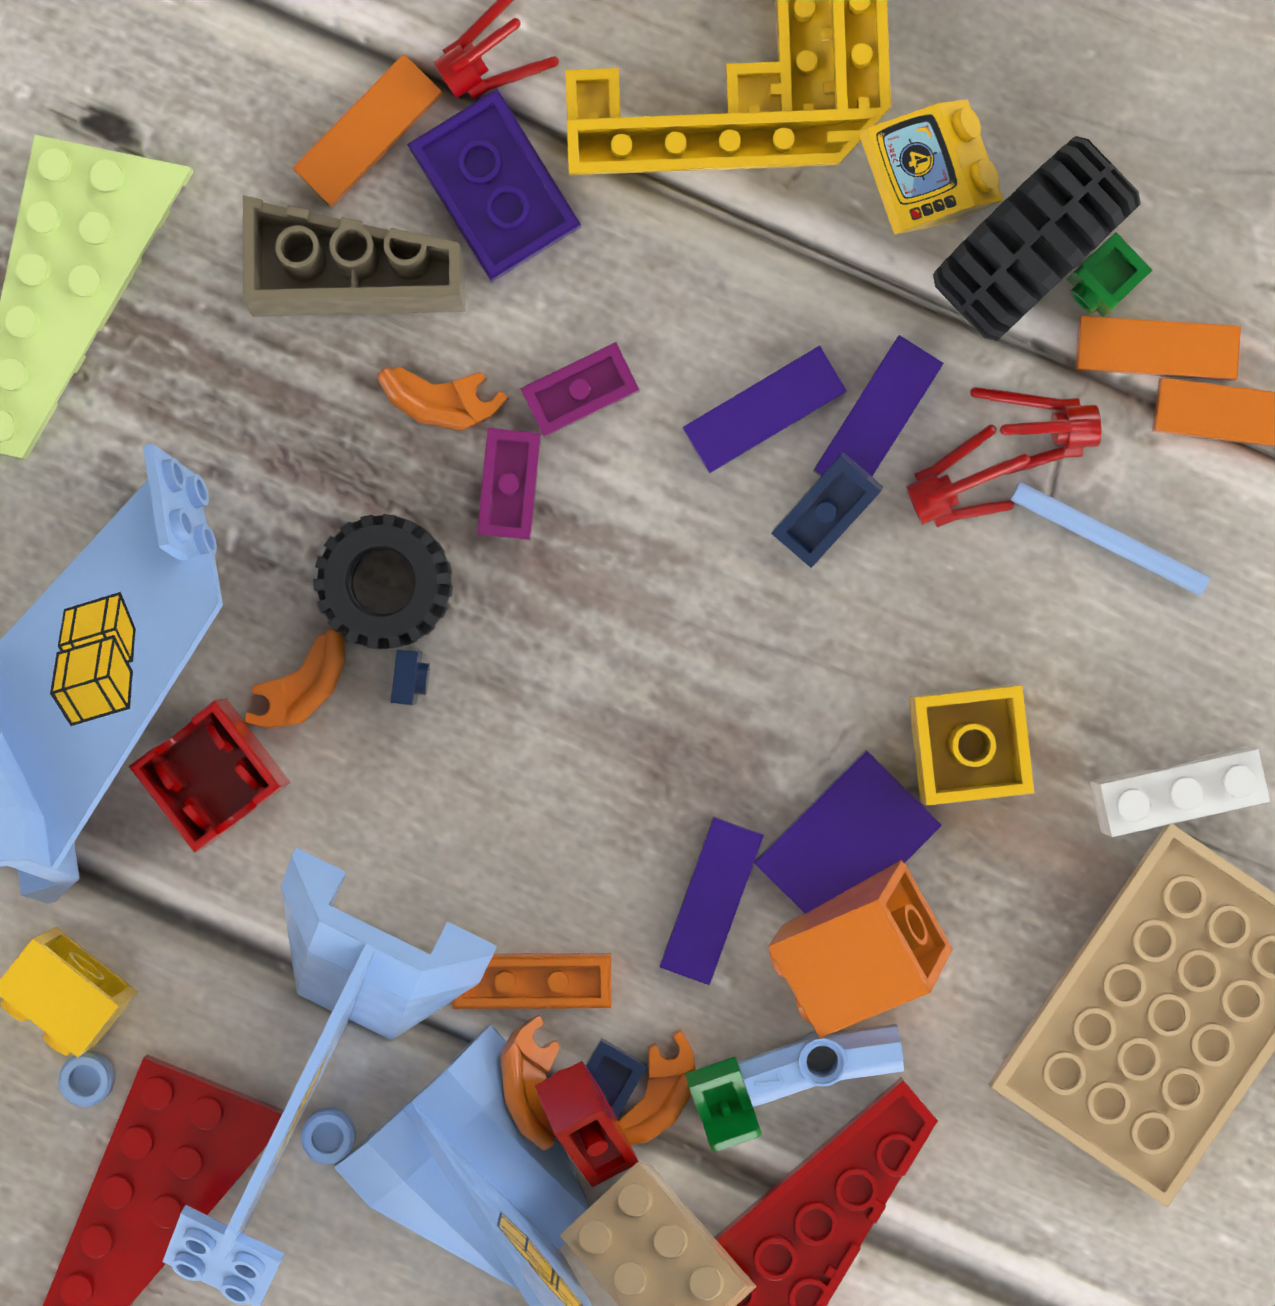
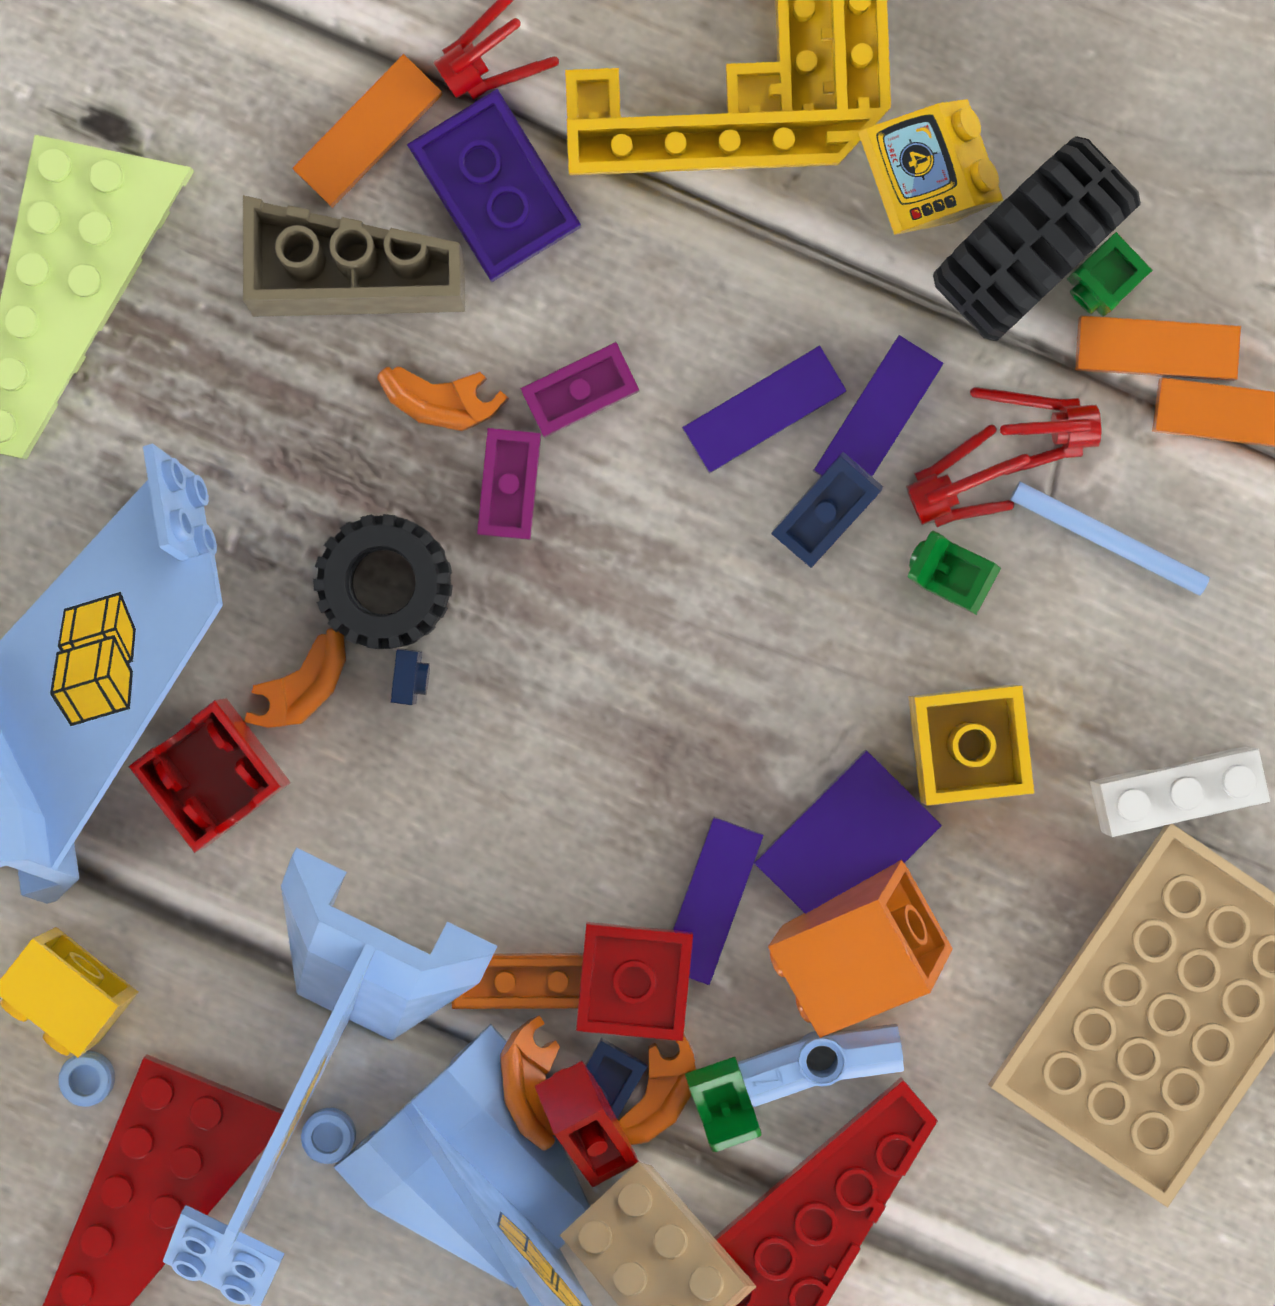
(634, 981): none -> red plate
(952, 572): none -> green bracket

